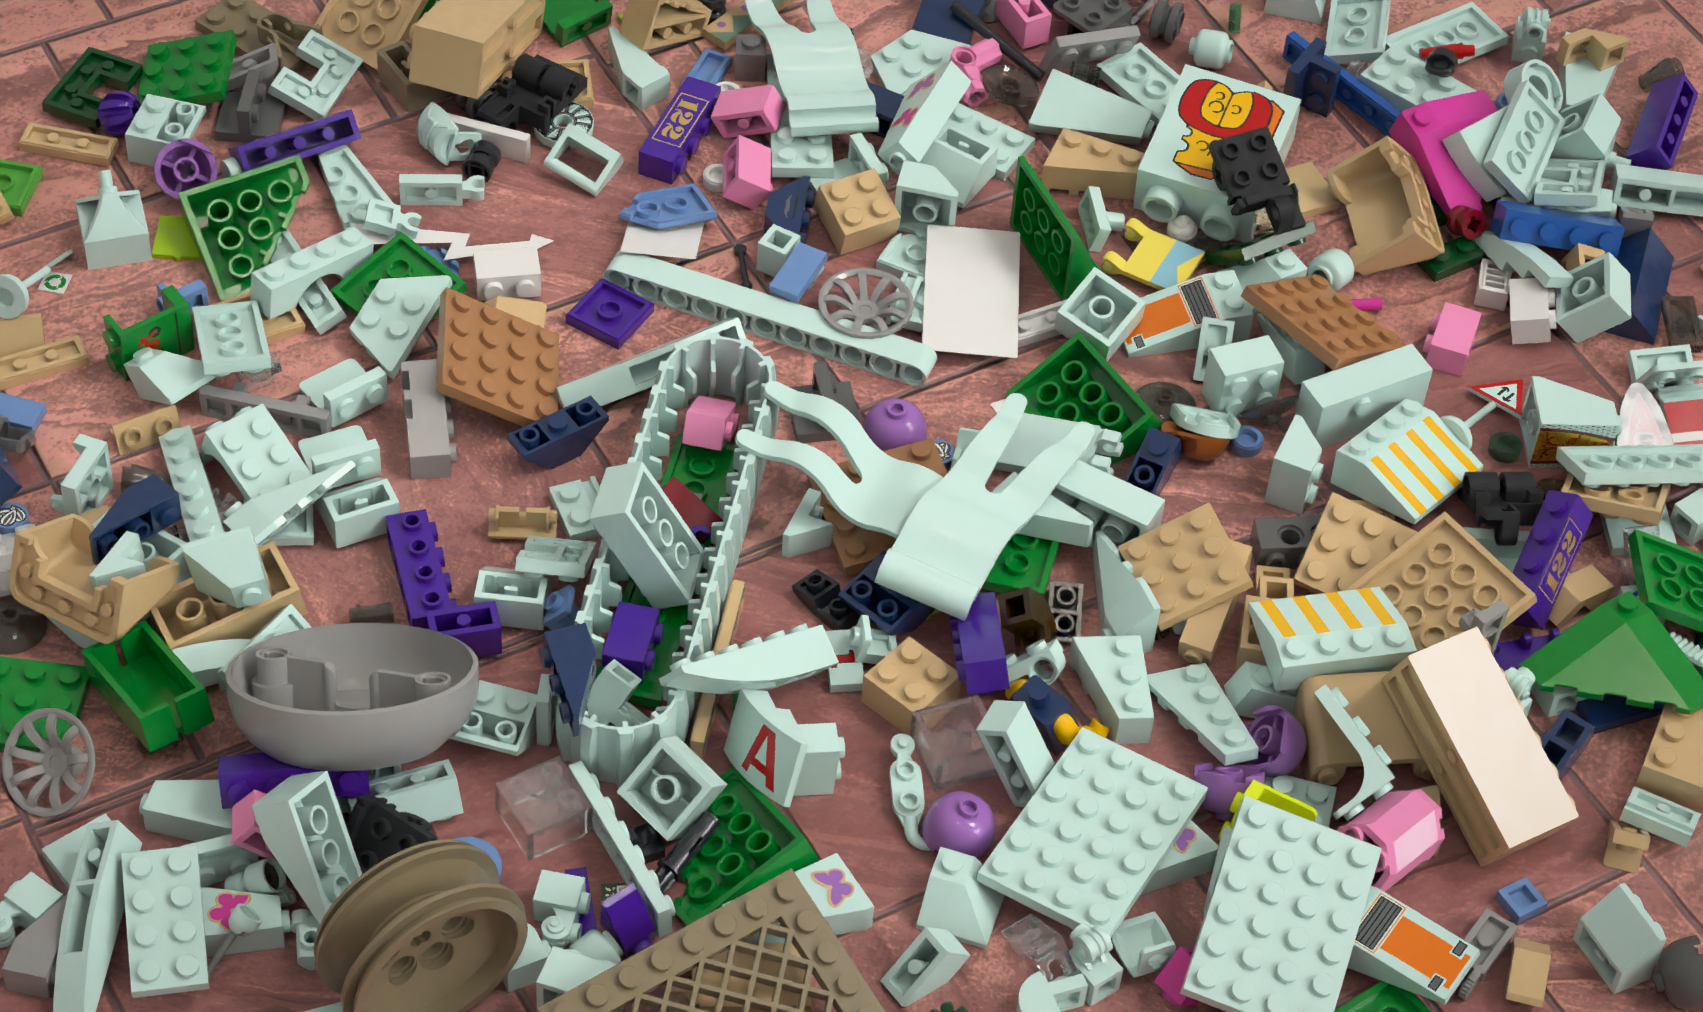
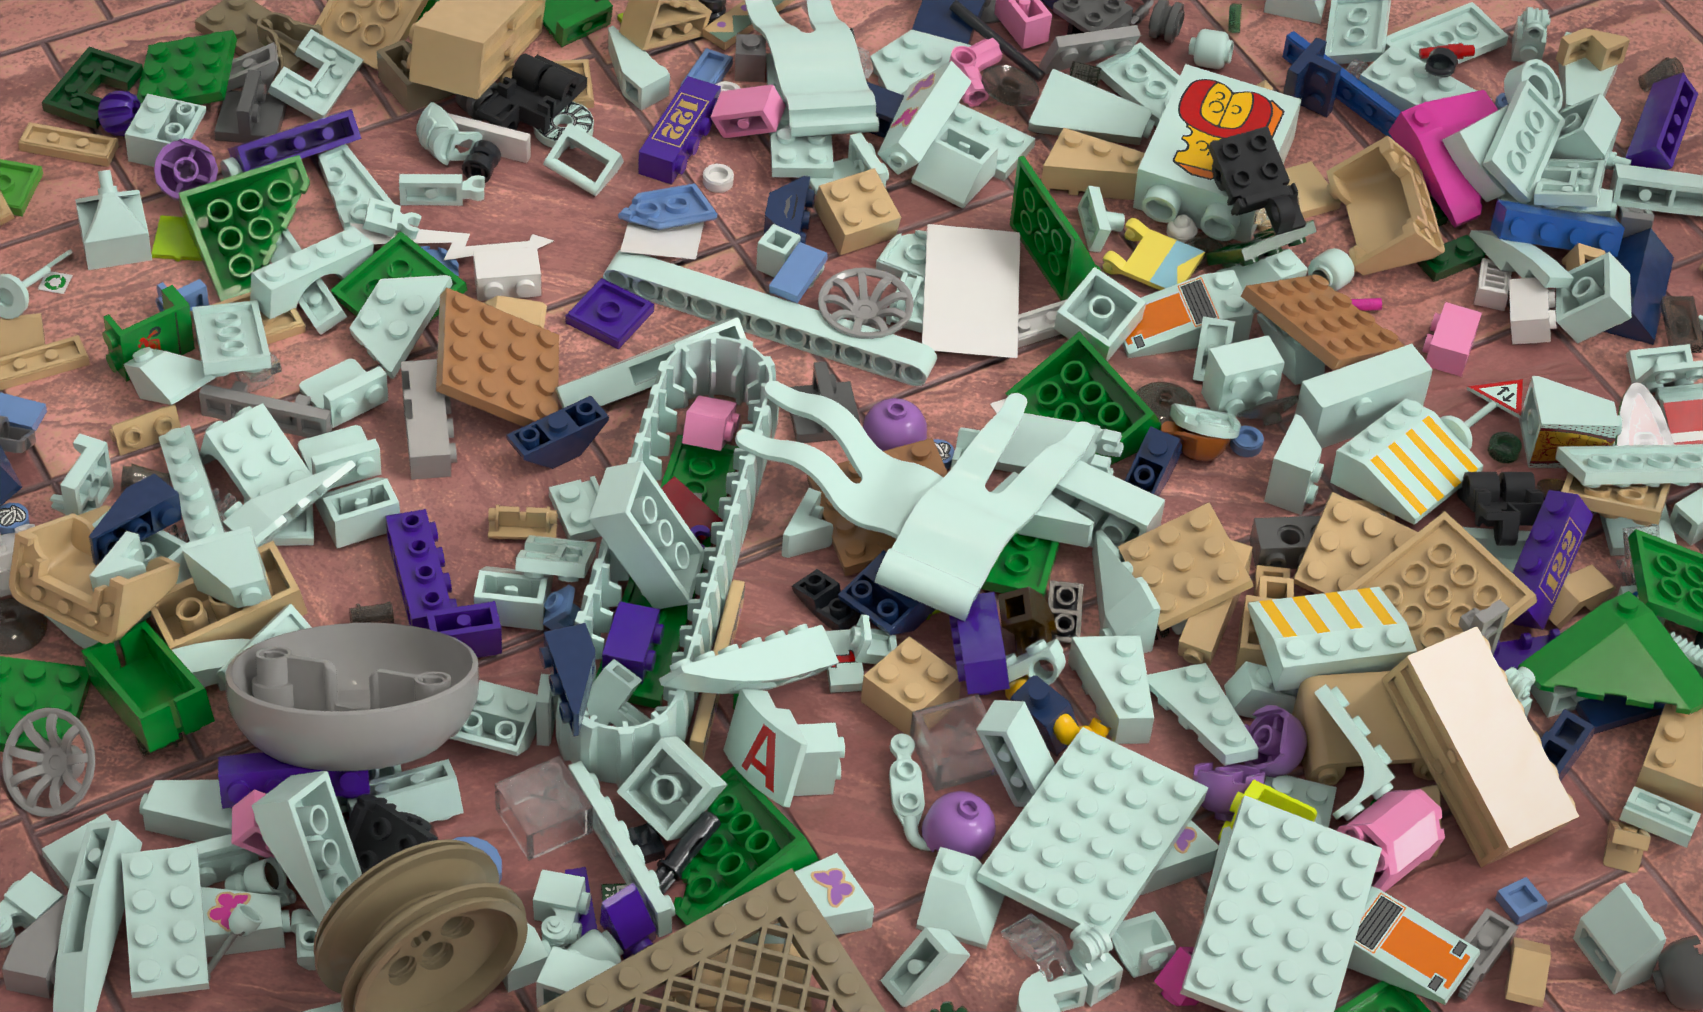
(740, 251): black hinge -> none
(747, 172): bright pink brick -> none
(924, 198): light aqua slope -> none
(1466, 222): dark red wheel -> none

